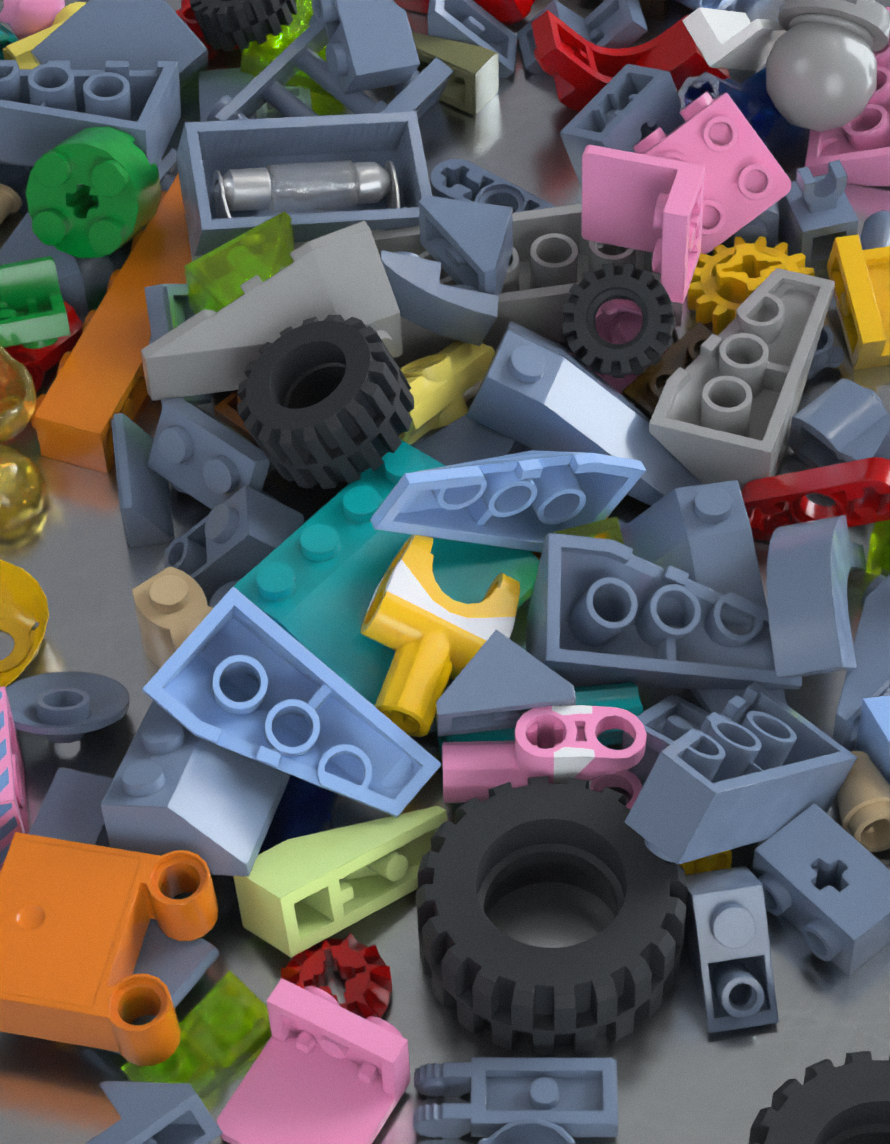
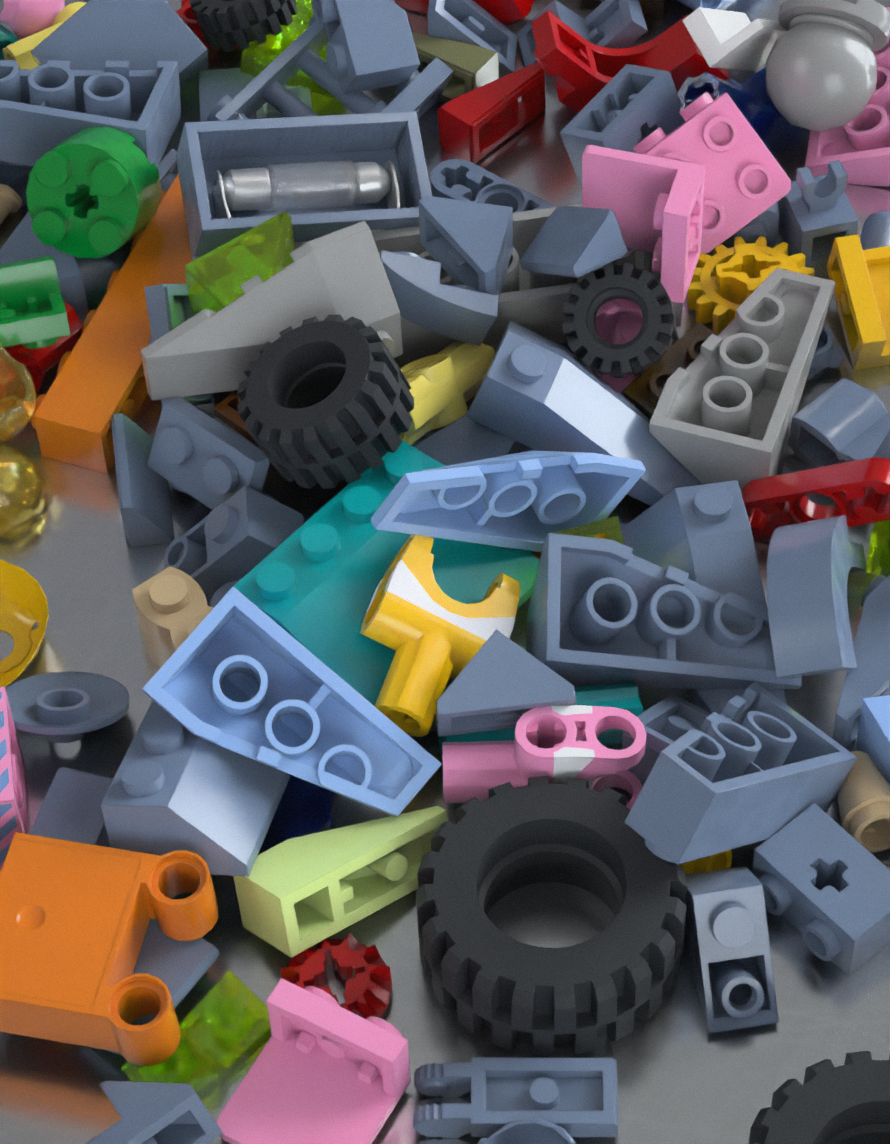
(491, 113): none -> red slope
(575, 242): none -> sand blue slope

